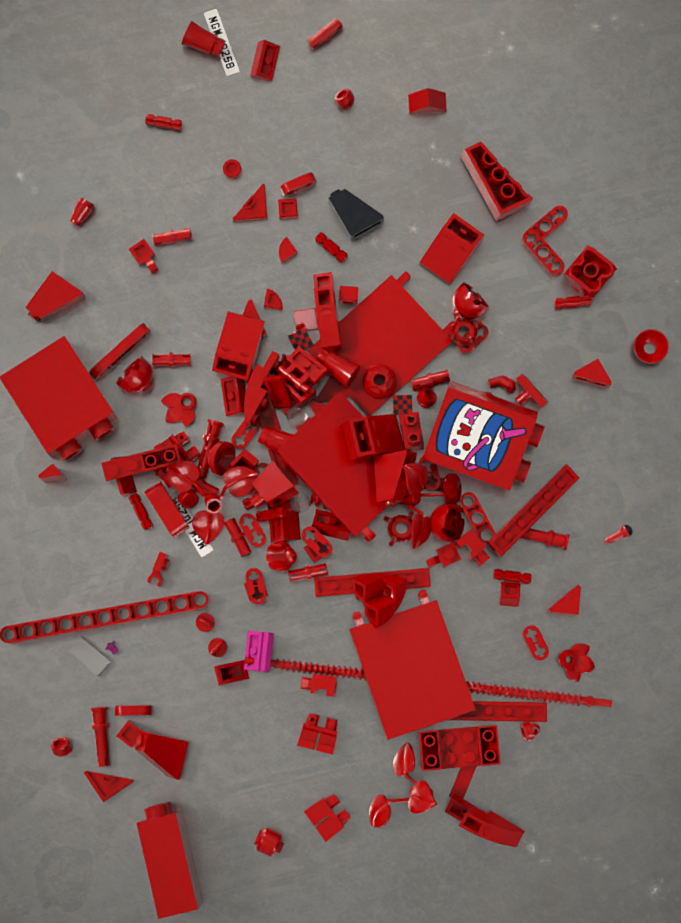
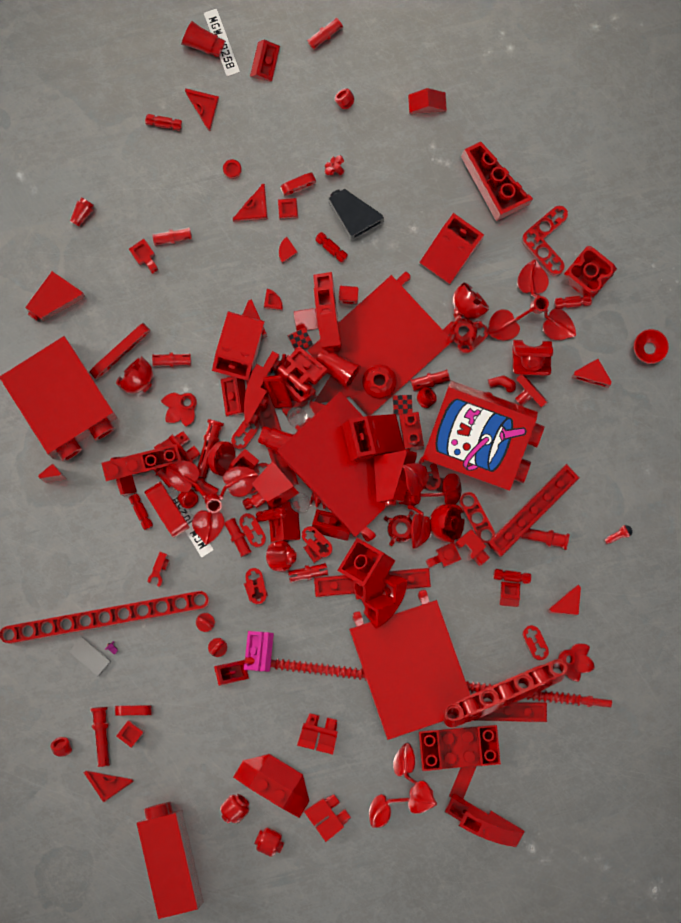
(163, 752): red slope -> none
(204, 104): none -> red tile
(234, 809): none -> red head
(275, 782): none -> red wedge
(320, 682): red hips -> none
(334, 166): none -> red plant
(365, 563): none -> red slope
(505, 693): none -> red beam
(527, 731): red tile -> none
(532, 360): none -> red piece
(534, 280): none -> red plant

